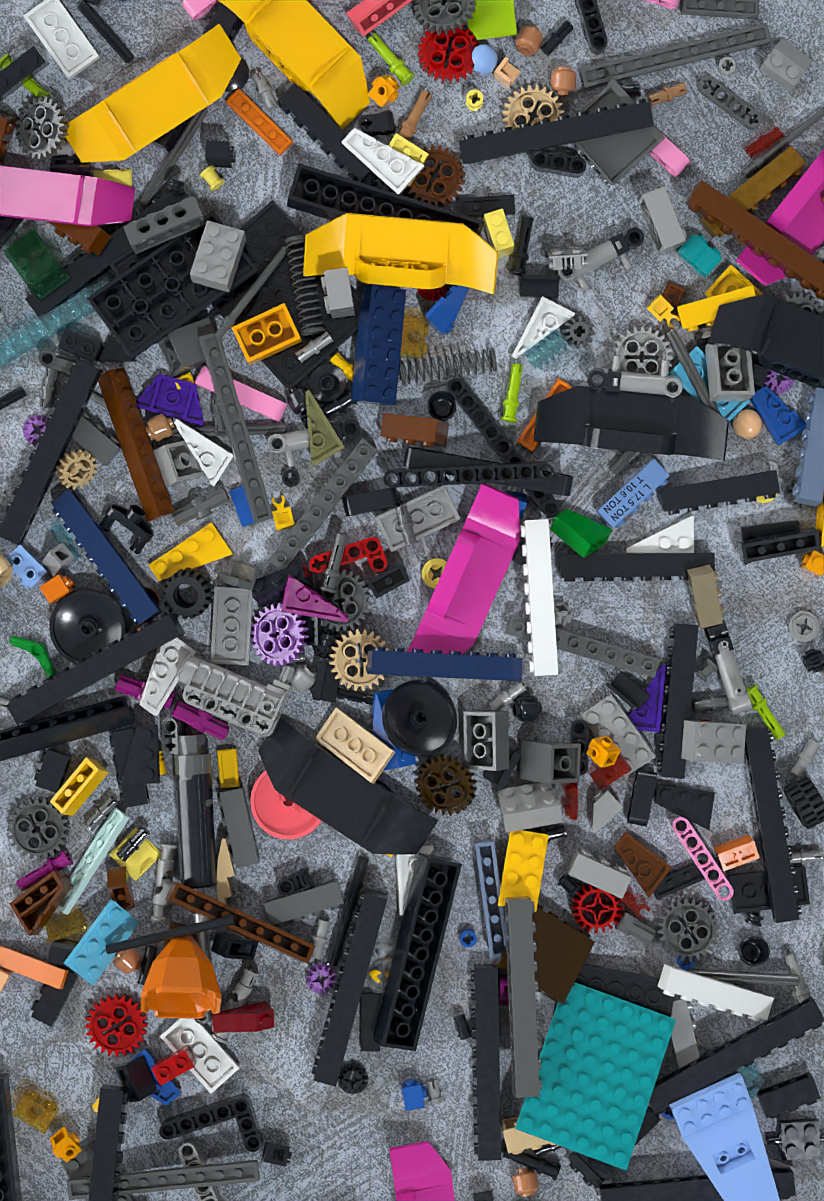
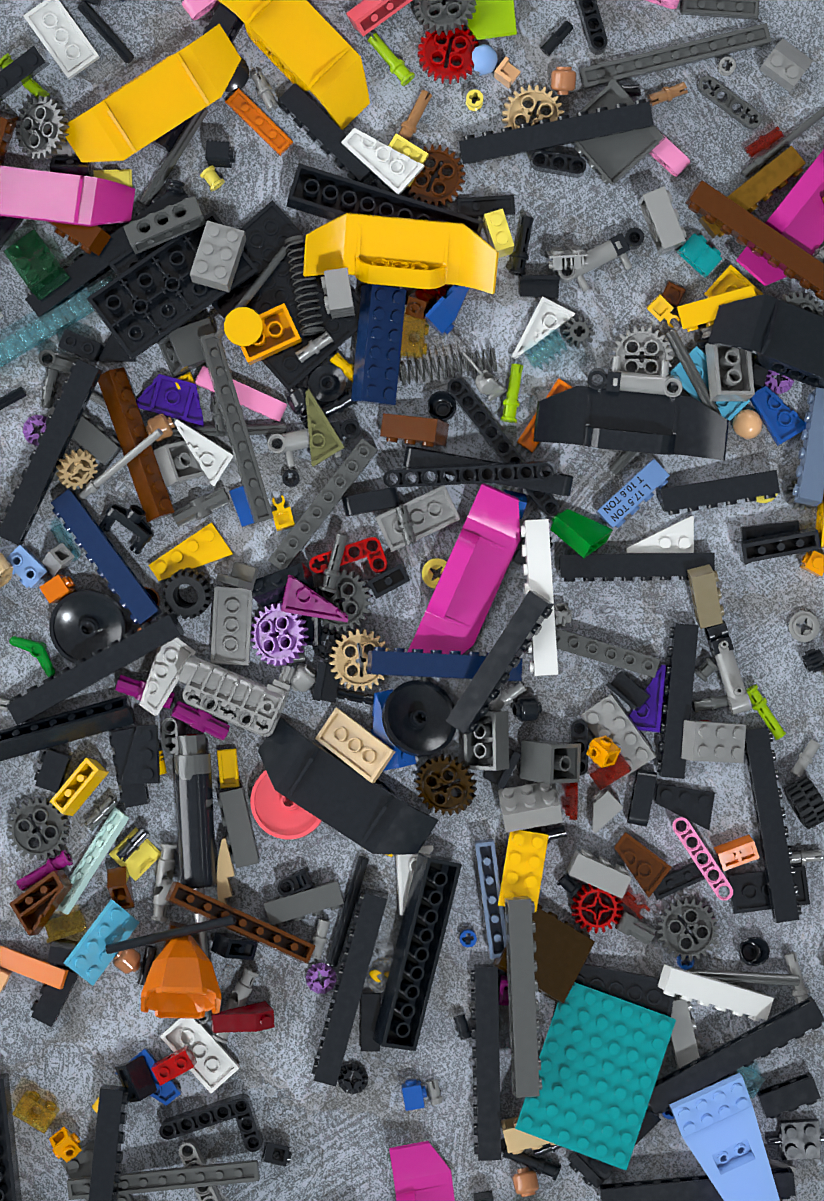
(94, 485): none -> light grey bar
(107, 1010): red gear -> none
(243, 326): none -> yellow tile
(379, 123): black piece -> none
(384, 90): light orange brick -> none
(419, 304): none -> reddish brown brick
(486, 383): none -> light grey animal
(499, 662): none -> black brick
(528, 40): nougat head -> none
(754, 919): black bush -> none

